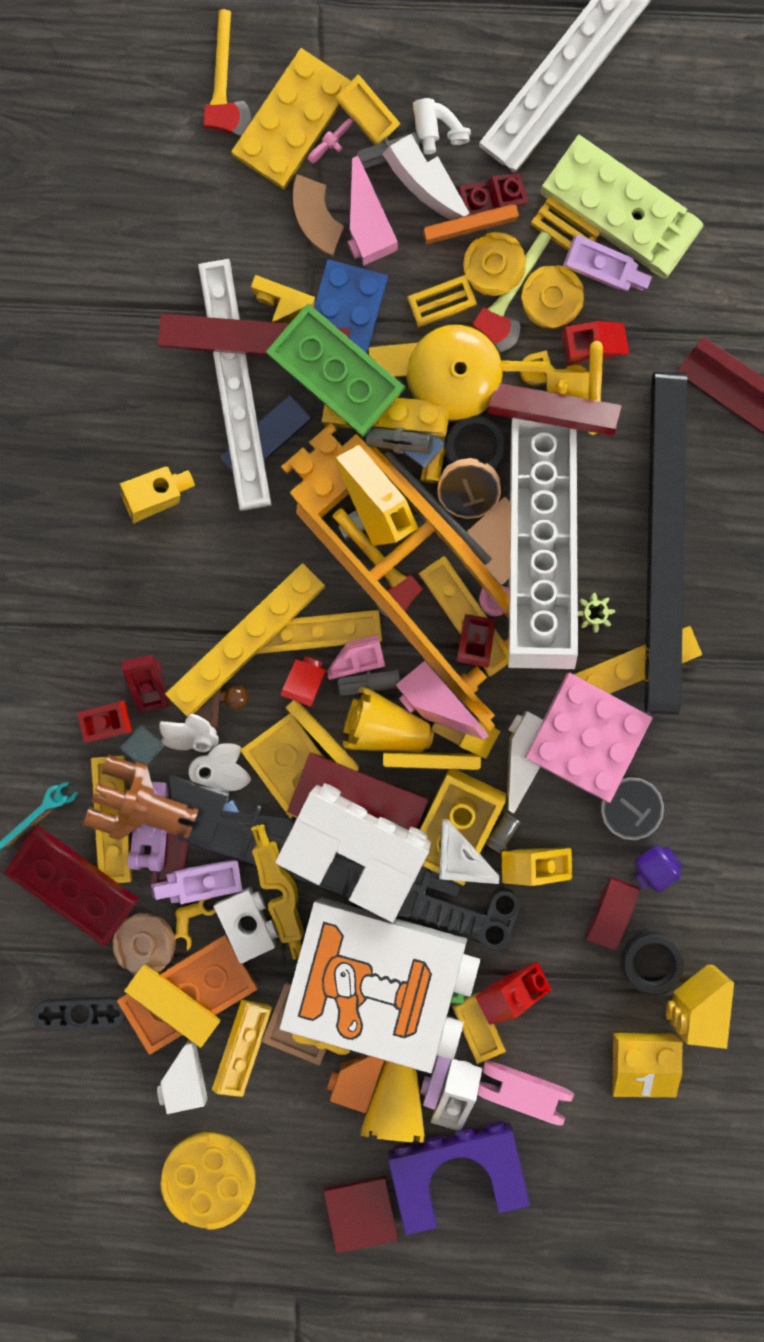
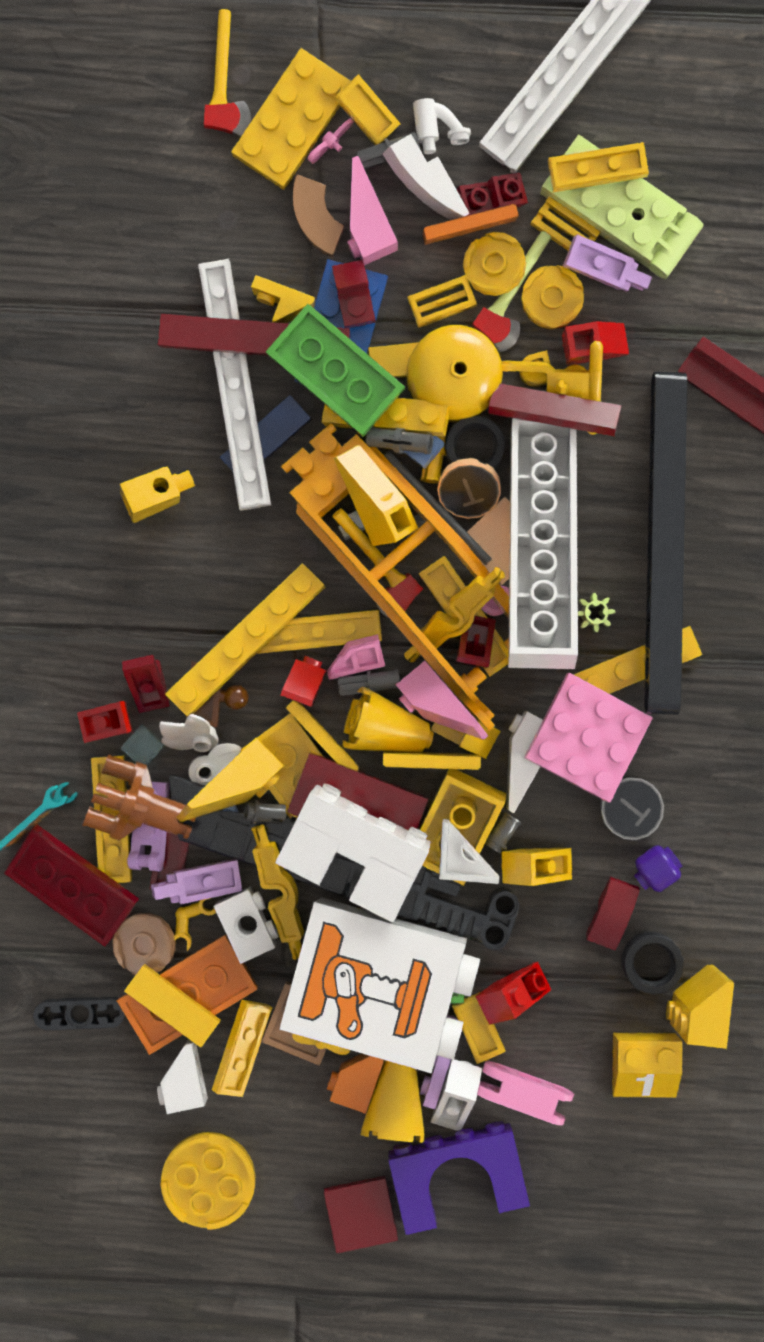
(237, 783): none -> yellow slope
(264, 812): none -> dark grey pin
(353, 294): none -> dark red slope
(464, 606): none -> yellow piece
(598, 167): none -> yellow tile

